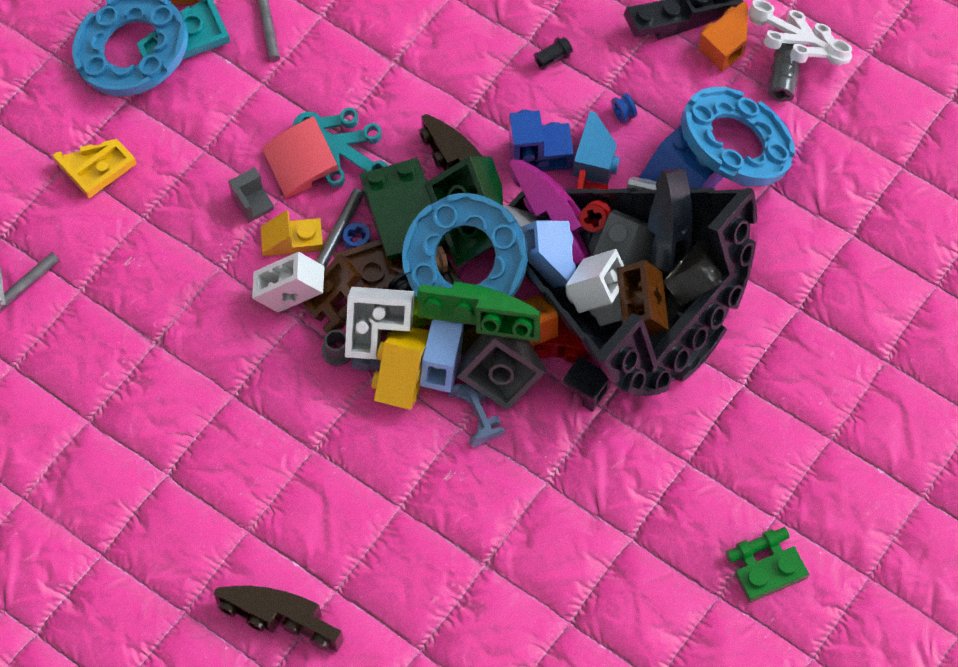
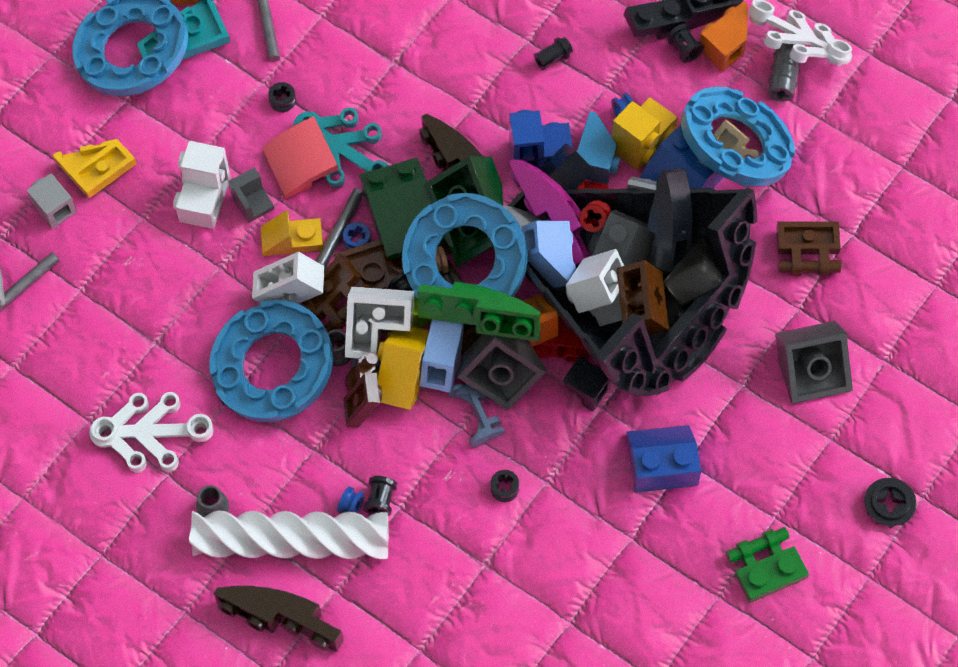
(51, 200): none -> light grey brick
(147, 430): none -> white plant
(204, 184): none -> white brick
(207, 492): none -> dark grey piece
(239, 335): none -> dark azure plate
(277, 91): none -> black bush
(289, 535): none -> white piece
(350, 501): none -> blue bush
(362, 390): none -> reddish brown plate
(380, 495): none -> black bush
(503, 496): none -> black bush
(567, 168): none -> black panel
(641, 131): none -> yellow brick
(663, 458): none -> blue slope
(692, 45): none -> black bush
(734, 139): none -> tan plate
(808, 238): none -> reddish brown plate
(814, 361): none -> dark grey slope
(900, 494): none -> black gear

